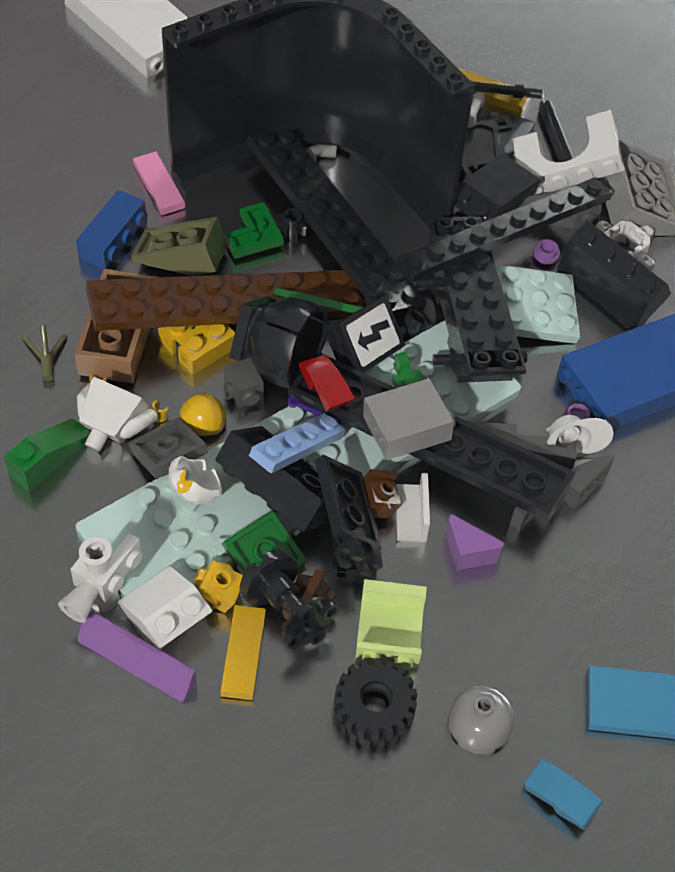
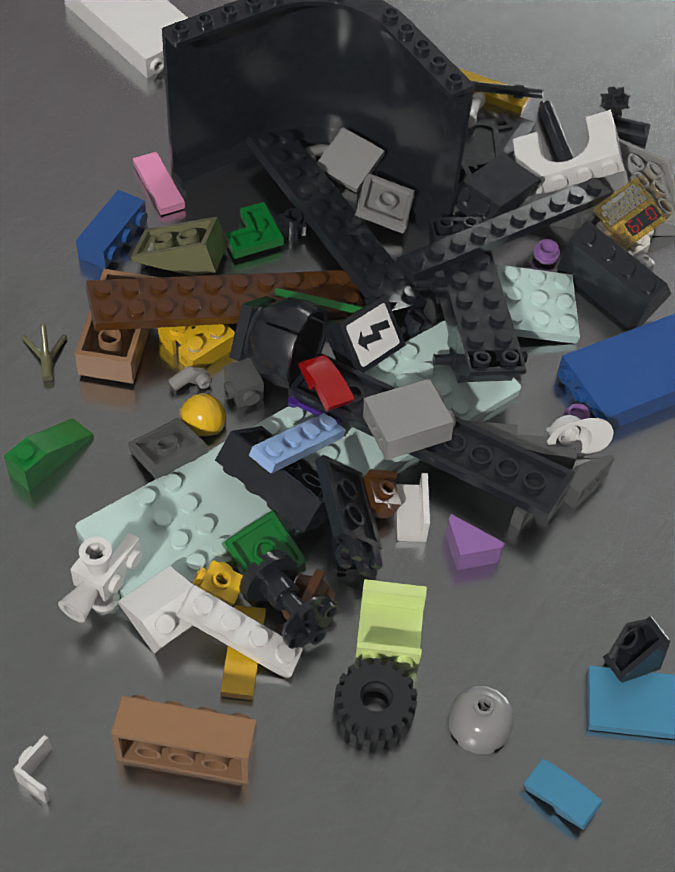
(28, 762): none -> white bracket
(114, 413): white torso -> none
(137, 656): medium lavender slope -> none
(184, 738): none -> medium nougat brick
(191, 375): none -> light grey arm
(193, 481): white hair -> none
(239, 631): none -> white plate
(350, 159): none -> light grey tile
(385, 203): none -> light grey tile
(404, 373): green plate -> none
(615, 100): none -> black gear
(629, 213): none -> tile
(632, 131): none -> black tile
(638, 650): none -> black slope

